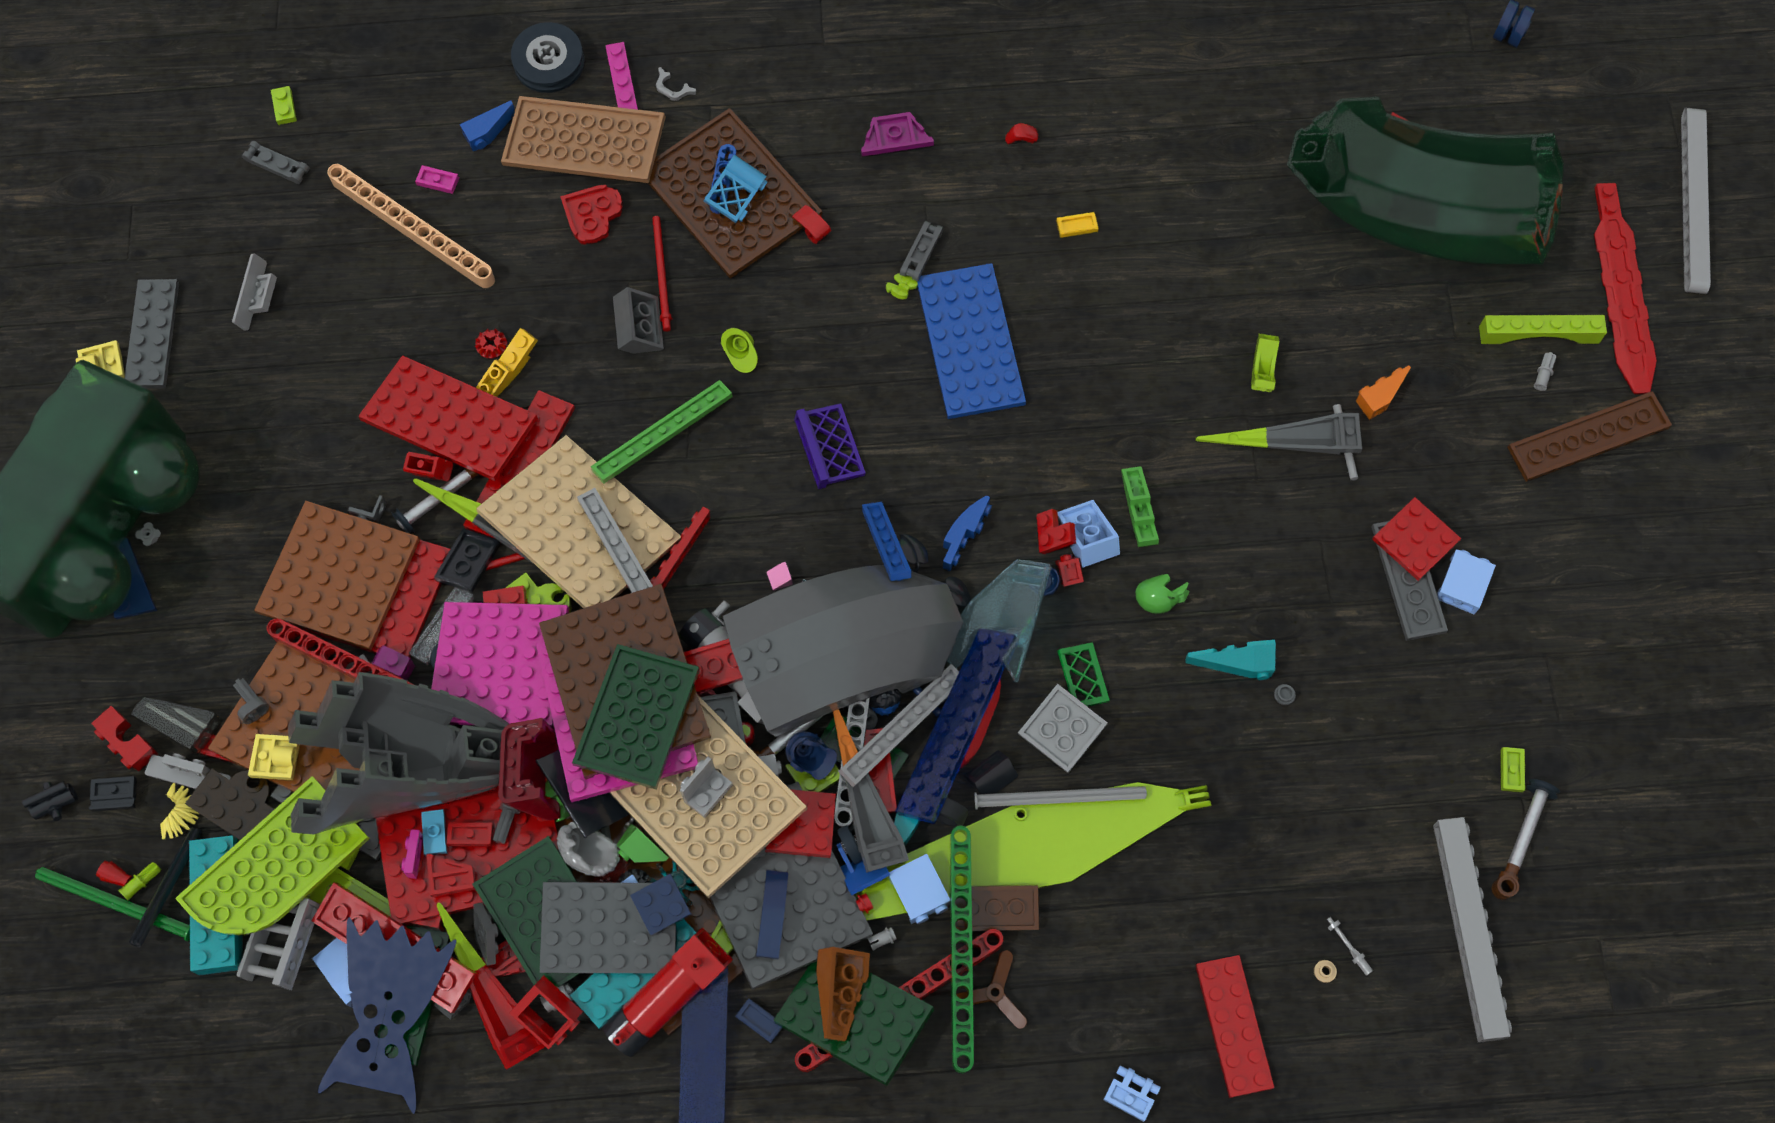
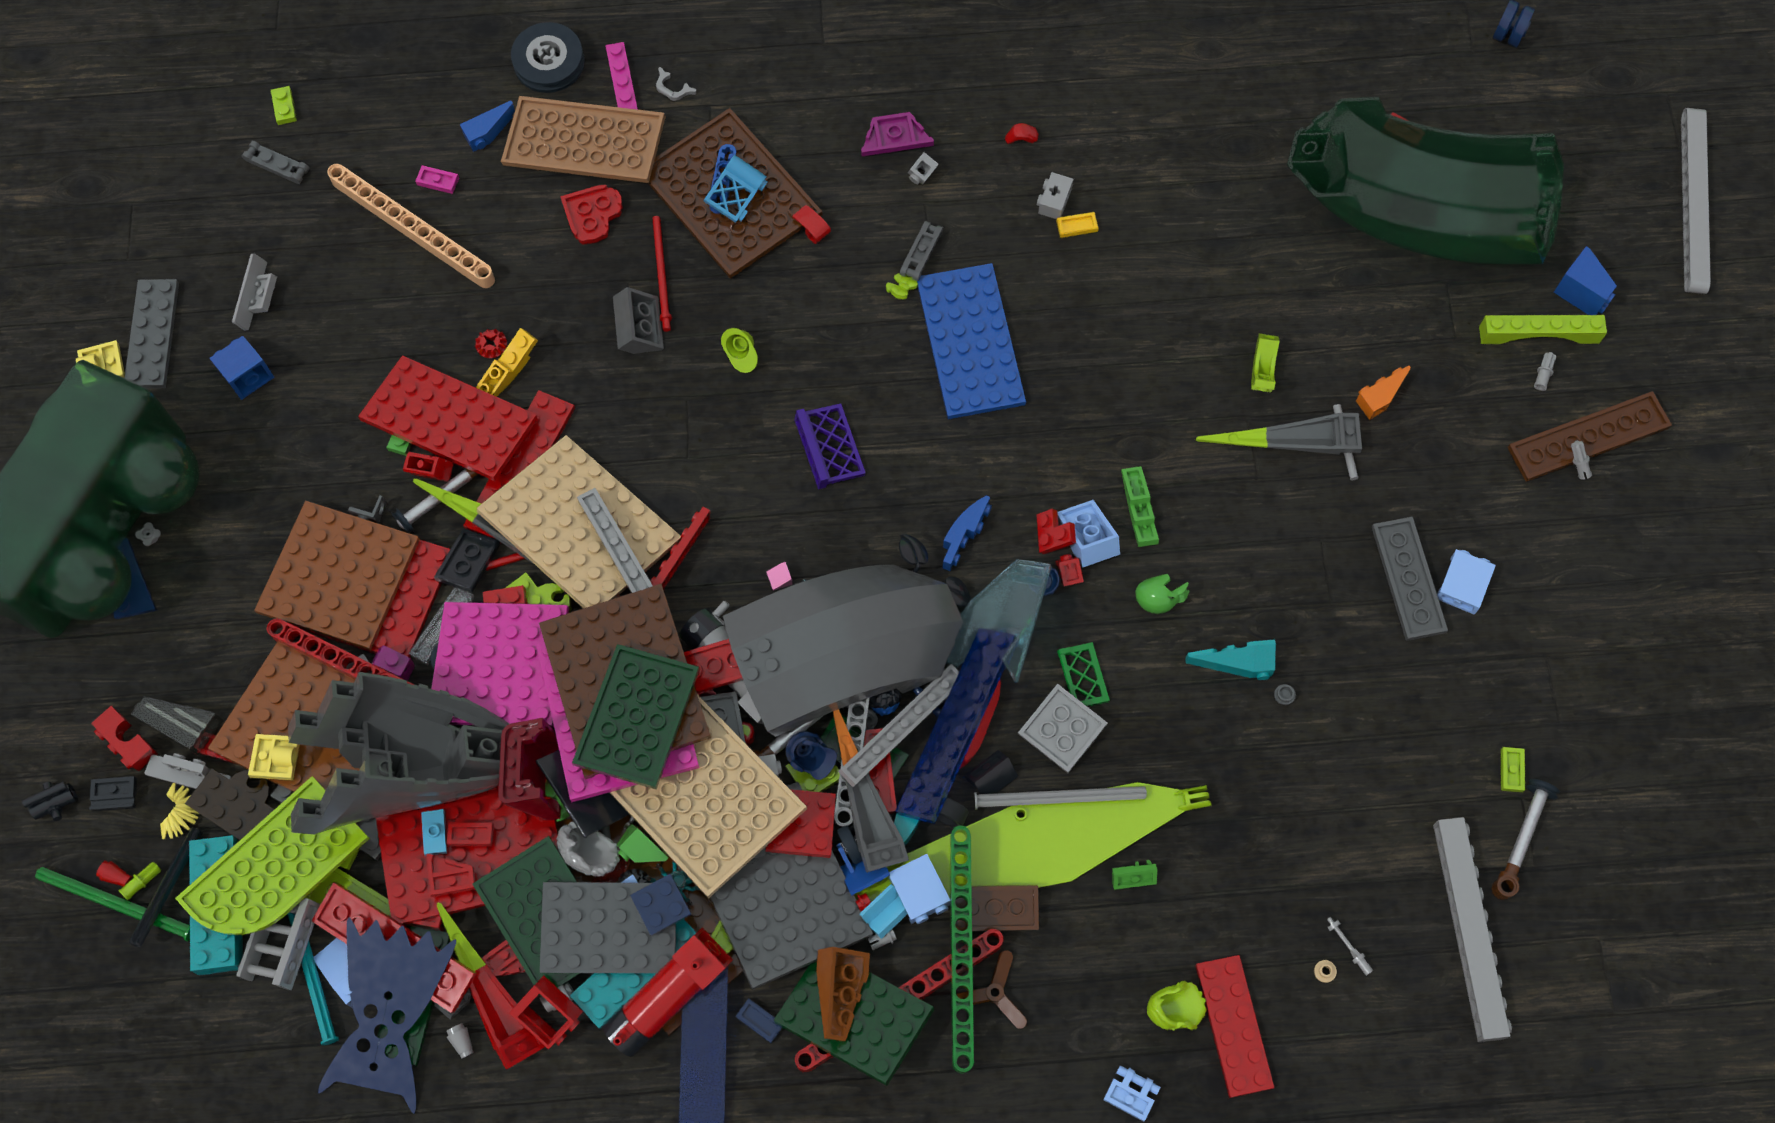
(242, 367): none -> blue slope
(255, 705): dark grey piece -> none
(316, 994): none -> teal axle
(398, 445): none -> bright green plate
(414, 847): dark pink plate -> none
(460, 1040): none -> light grey cone
(485, 933): dark grey plate -> none
(504, 823): dark grey piece -> none
(661, 431): bright green plate -> none
(704, 787): light grey bracket -> none
(772, 914): dark blue slope -> none
(884, 912): none -> medium azure panel
(886, 541): blue plate -> none
(925, 163): none -> light grey brick
(1060, 187): none -> light grey brick
(1134, 875): none -> bright green plate
(1177, 1007): none -> lime piece
(1416, 539): red plate -> none
(1580, 459): none -> light grey axle
(1587, 284): none -> blue slope
(1624, 293): red plate -> none

